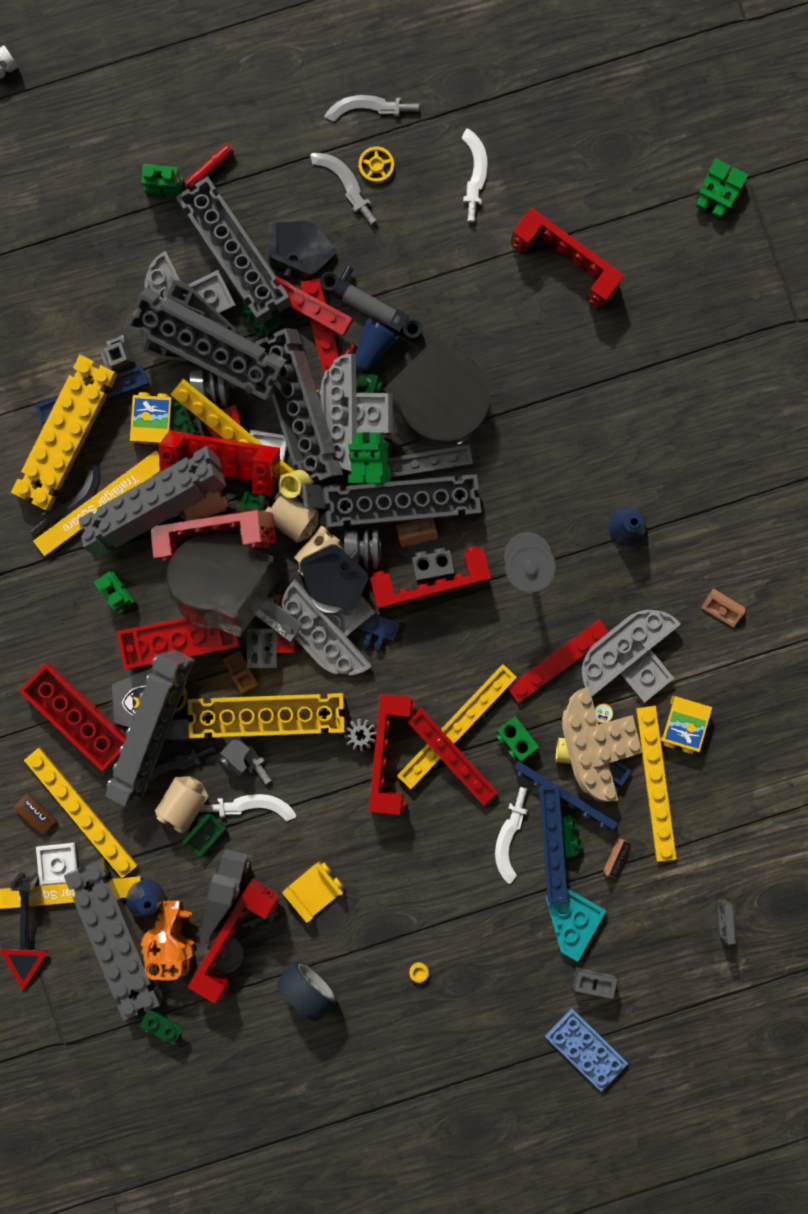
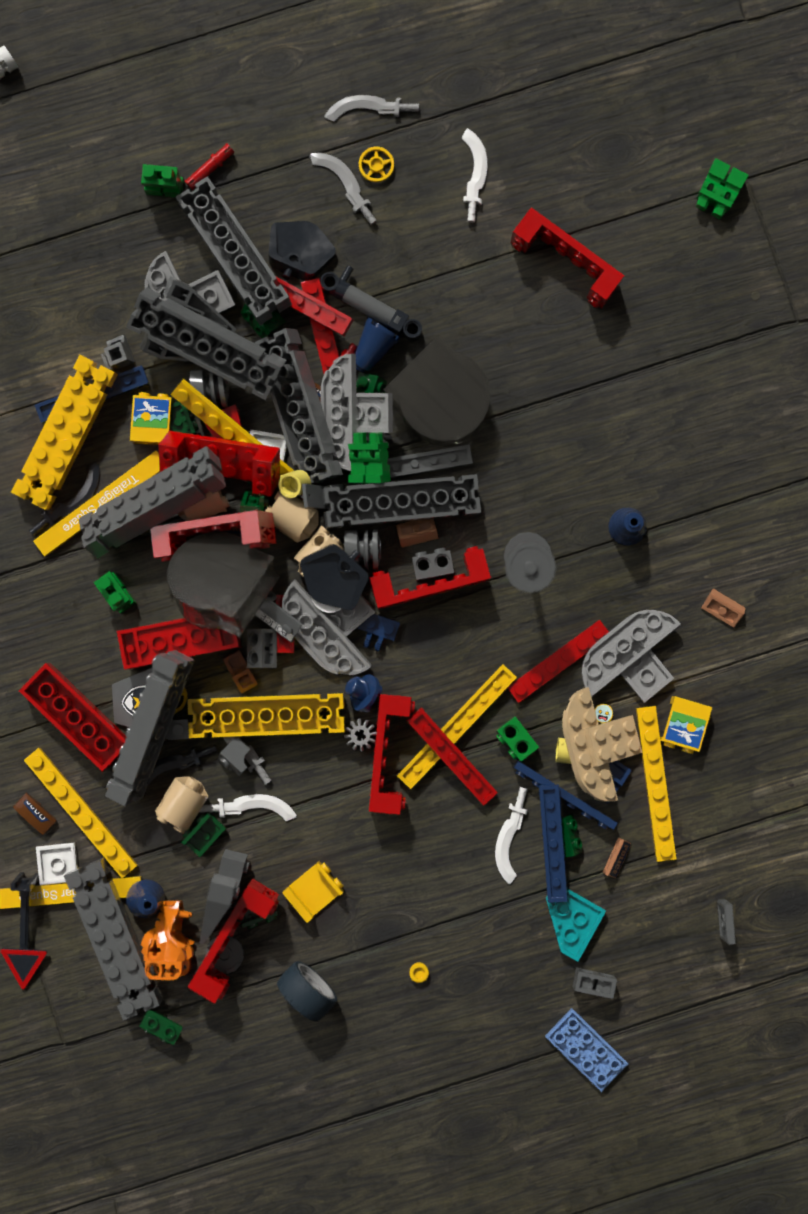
(363, 692): none -> dark blue plate

